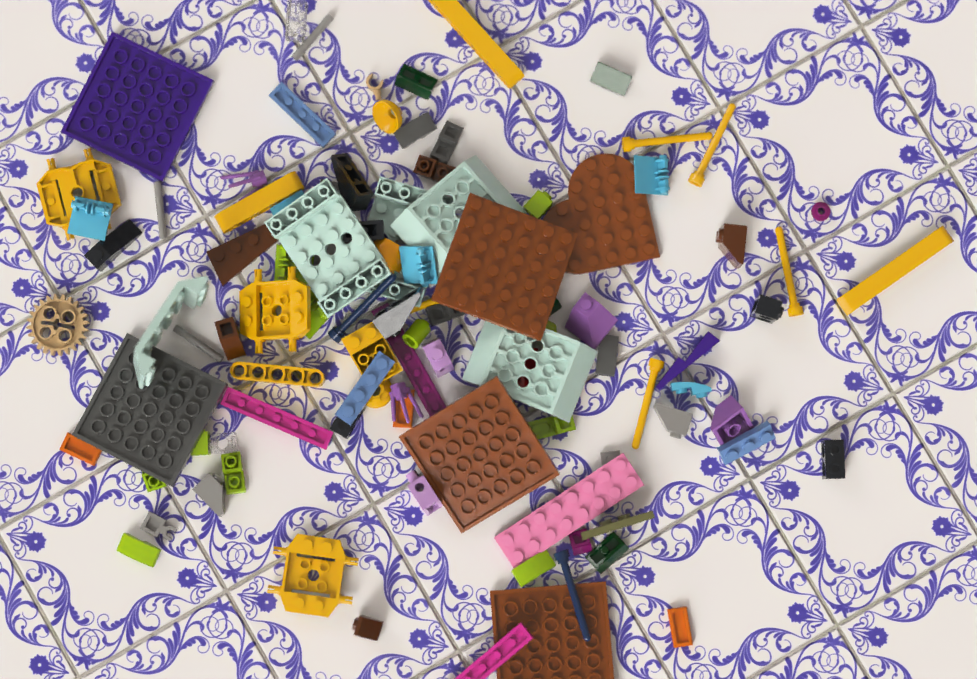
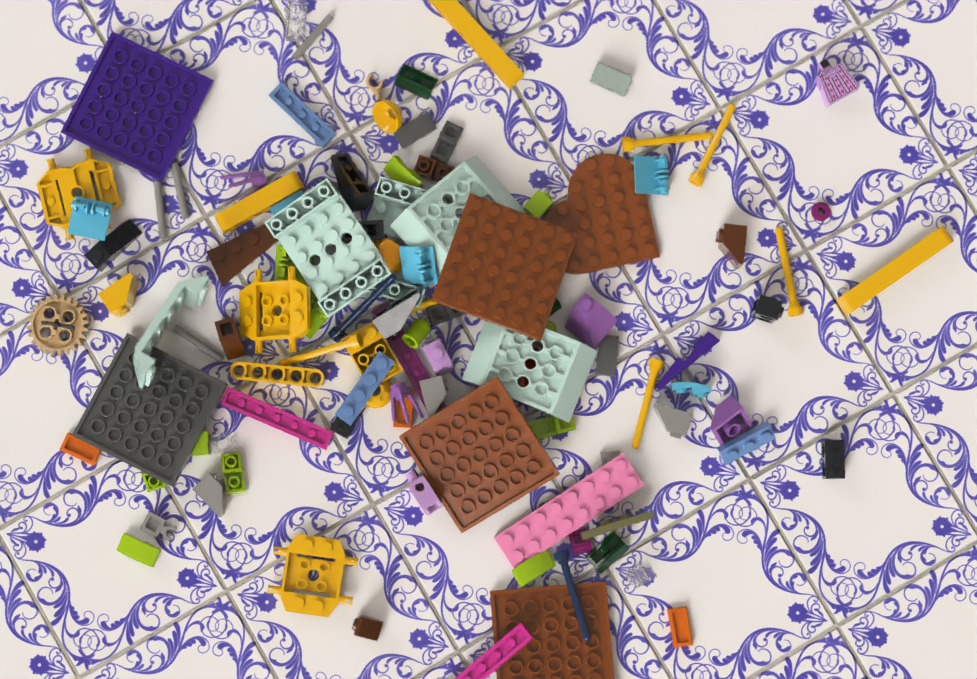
(120, 295): none -> yellow slope
(180, 191): none -> light grey bar
(354, 341): none -> yellow piece
(399, 172): none -> lime slope
(433, 393): none -> light grey slope
(640, 574): none -> clear brick
(834, 83): none -> lavender torso

